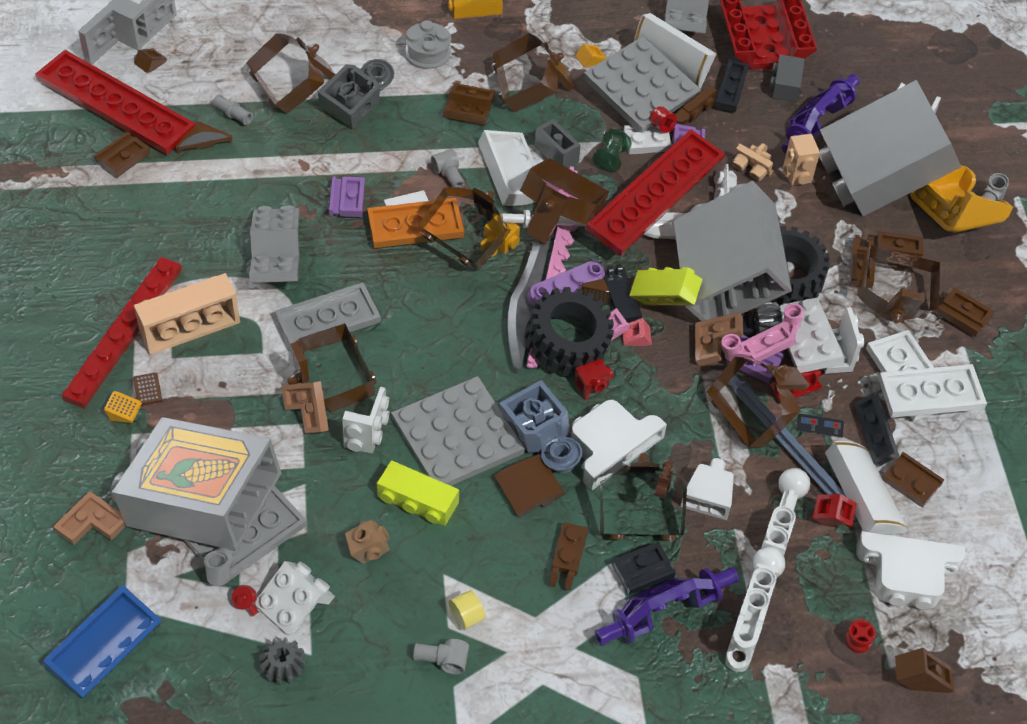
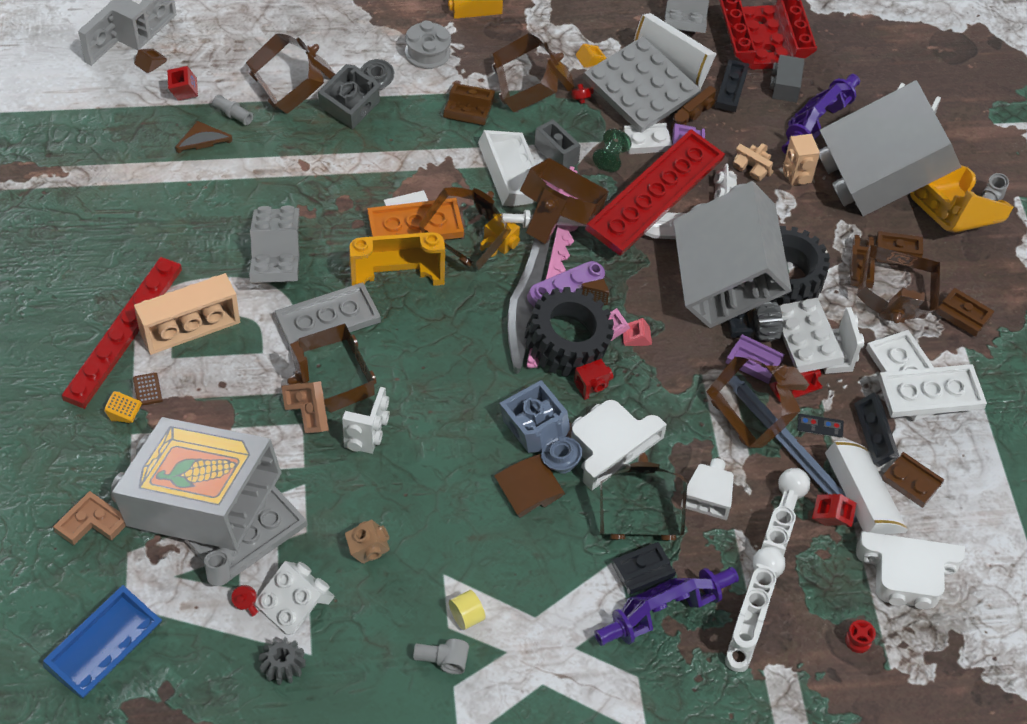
(115, 101): red plate -> none
(122, 154): reddish brown plate -> none
(182, 83): none -> red brick
(347, 196): medium lavender plate -> none
(396, 253): none -> light orange windscreen
(417, 493): neon yellow brick -> none
(448, 164): light grey pin -> none
(457, 432): light grey plate -> none
(568, 553): reddish brown hinge -> none
(582, 93): none -> red piece
(619, 292): black hinge -> none
(663, 119): red wheel -> none
(665, 479): copper piece -> none
(666, 286): neon yellow brick -> none
(710, 334): nougat plate -> none
(767, 342): bright pink plate -> none
(923, 672): reddish brown slope -> none

